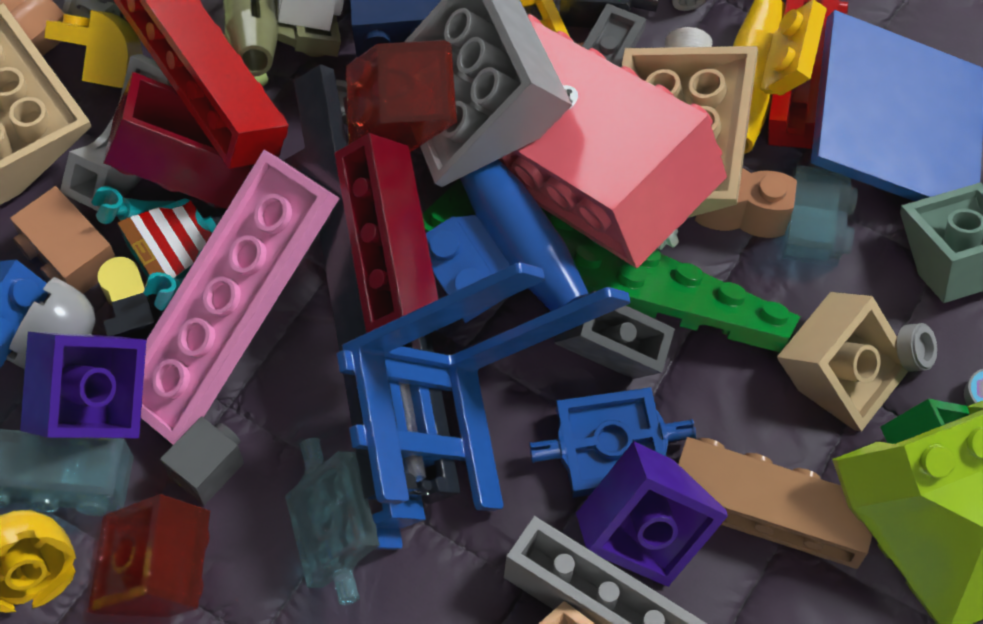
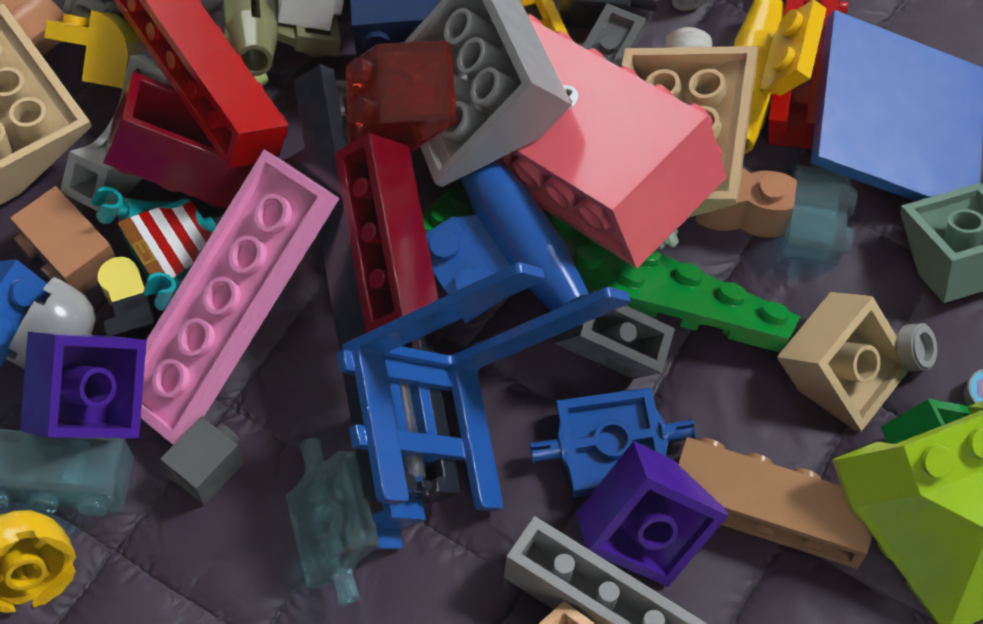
(150, 559): clear red slope -> none

